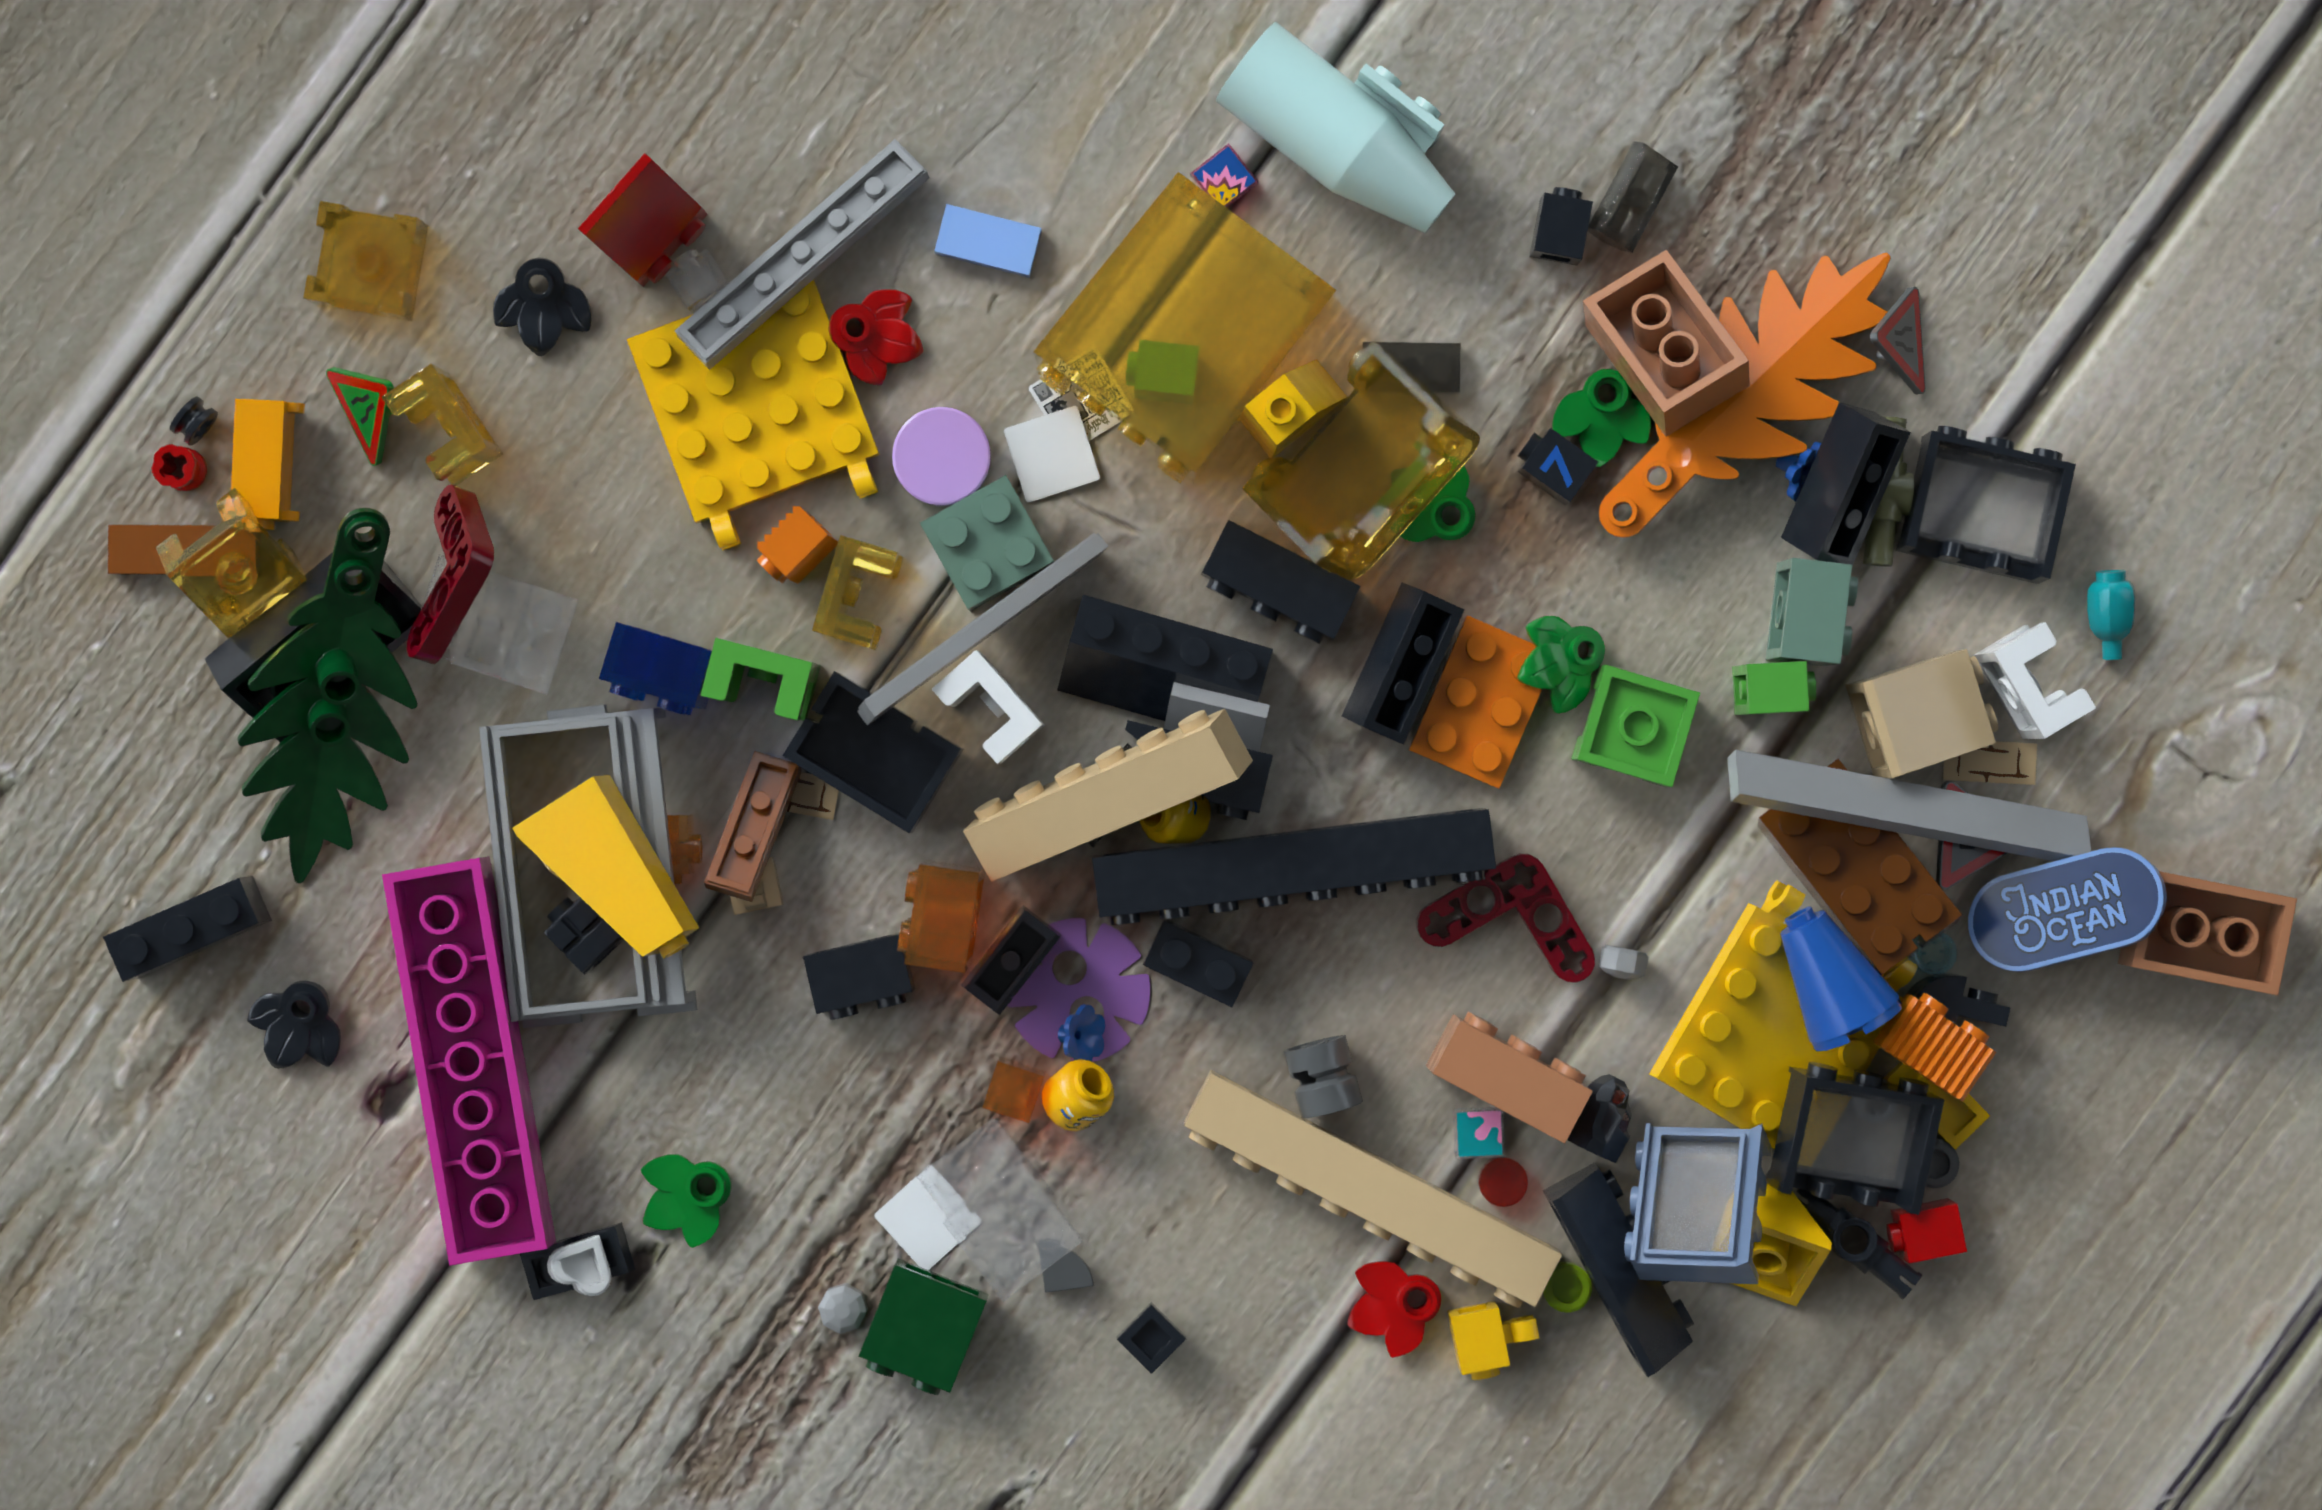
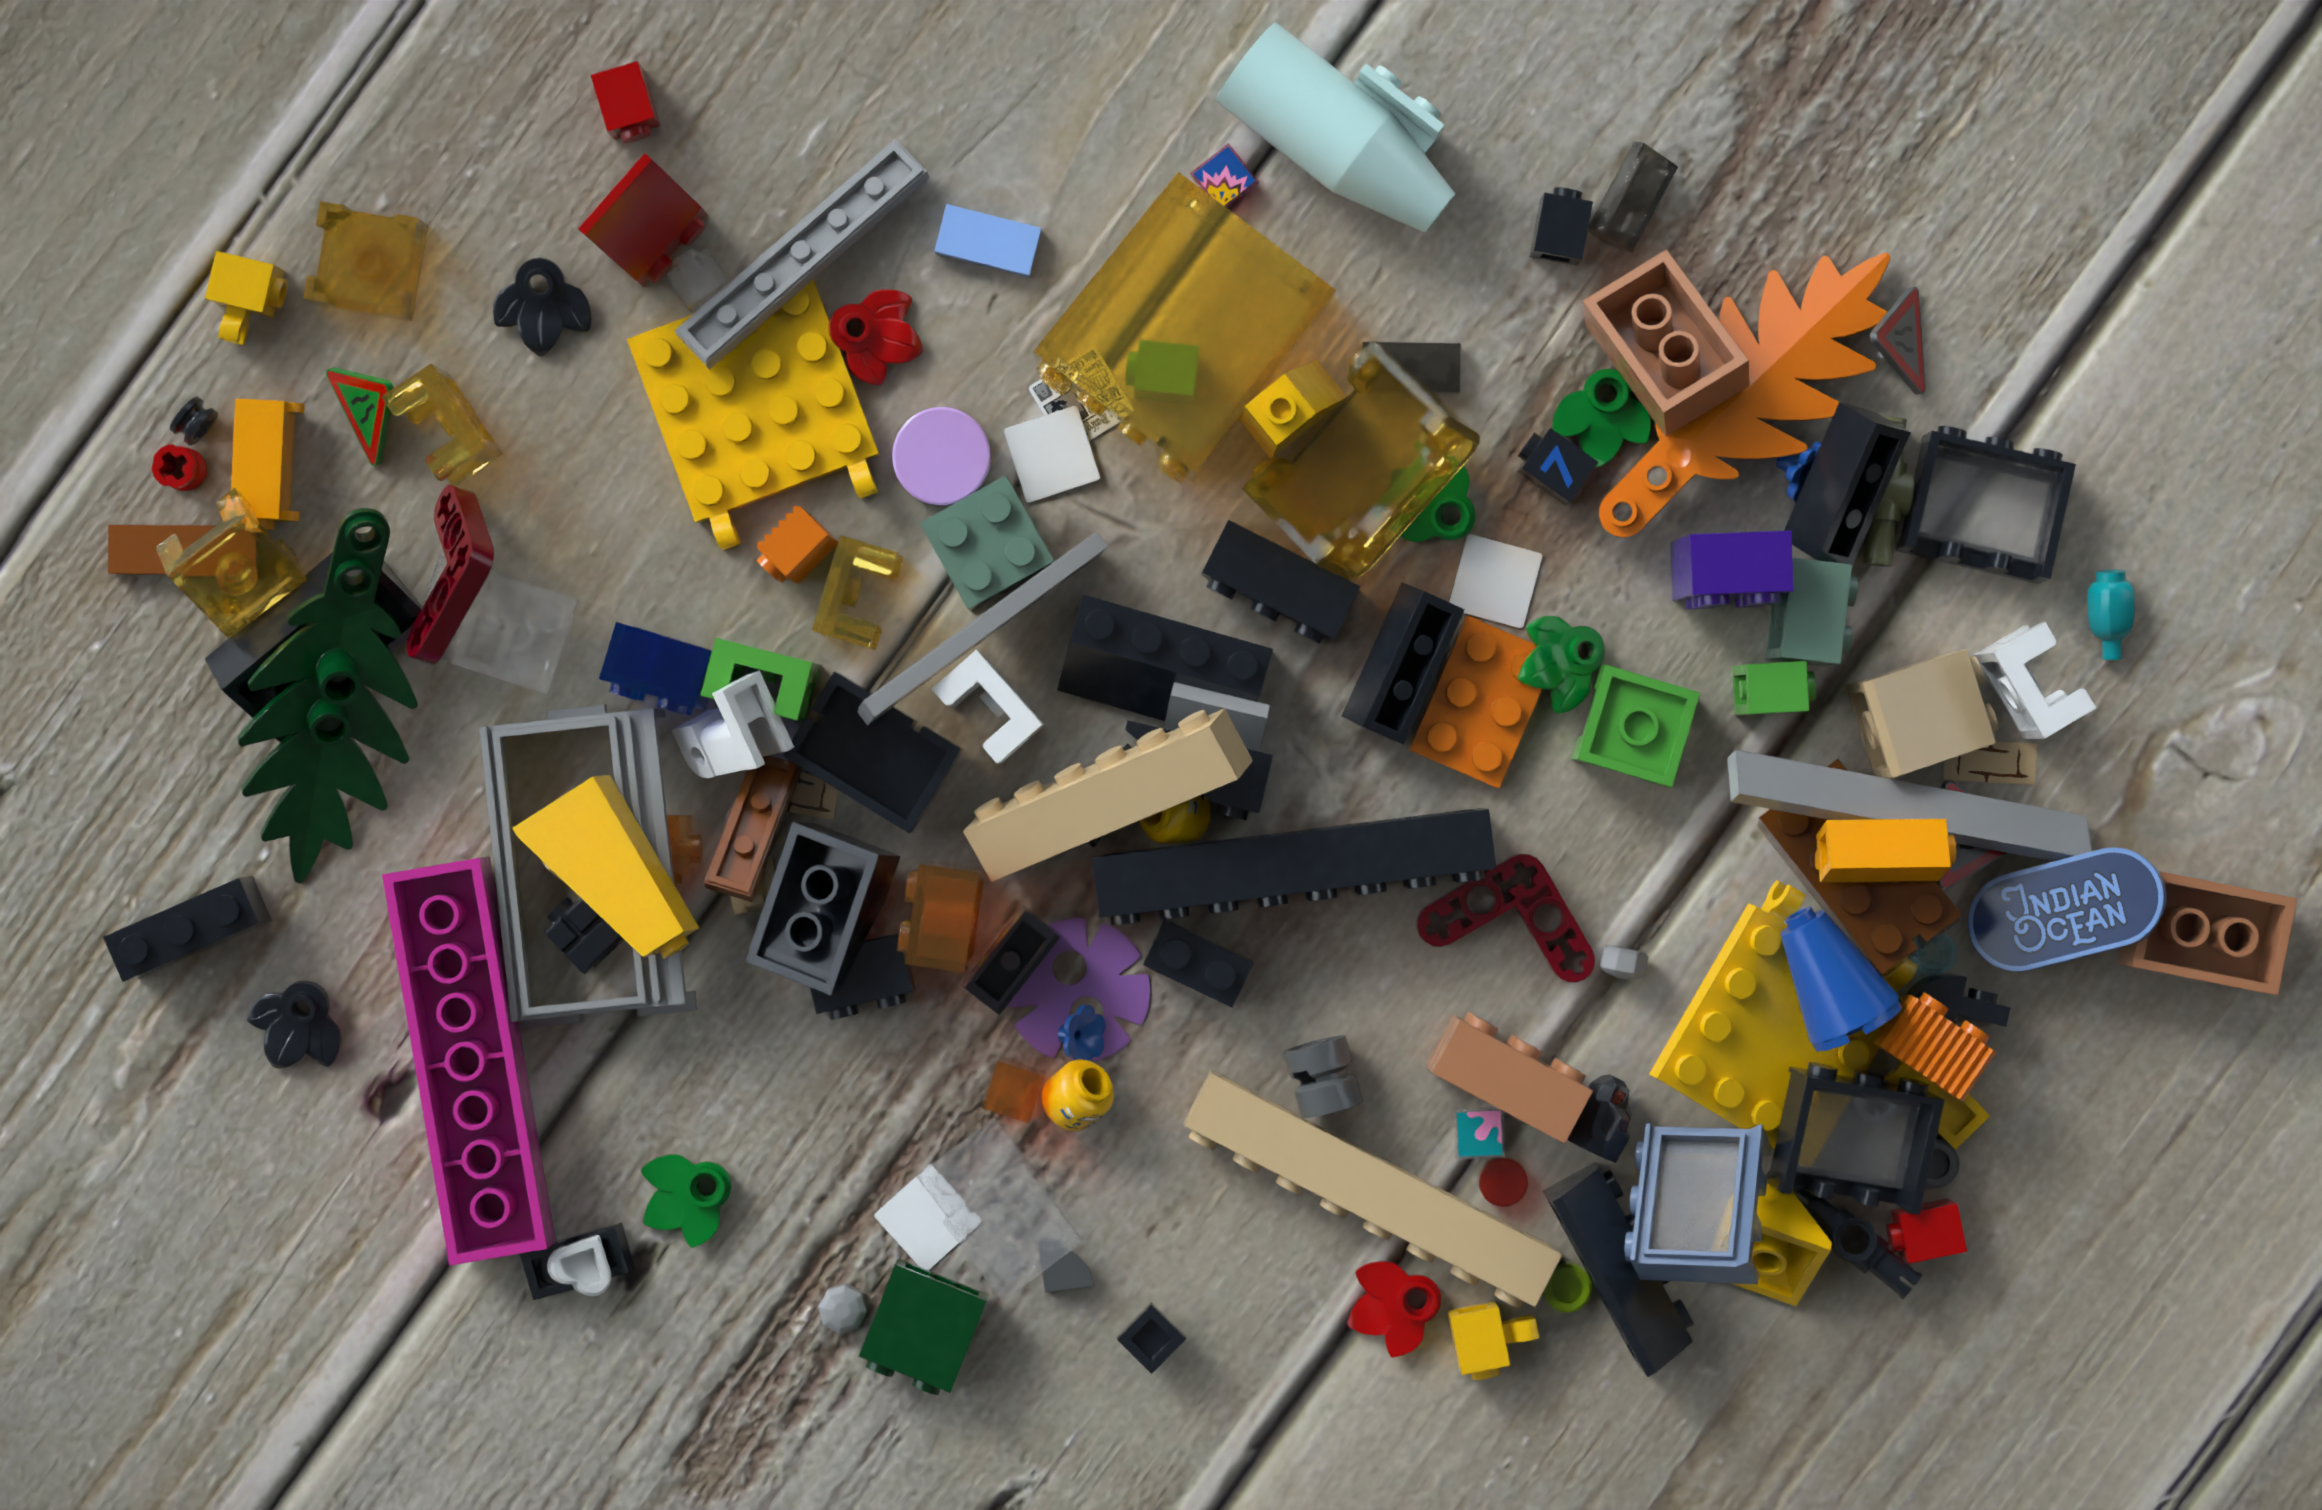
(244, 288): none -> yellow brick
(626, 102): none -> red brick
(735, 732): none -> white piece
(820, 906): none -> black slope
(1495, 580): none -> white sticker
(1728, 566): none -> dark purple brick
(1884, 850): none -> light orange brick

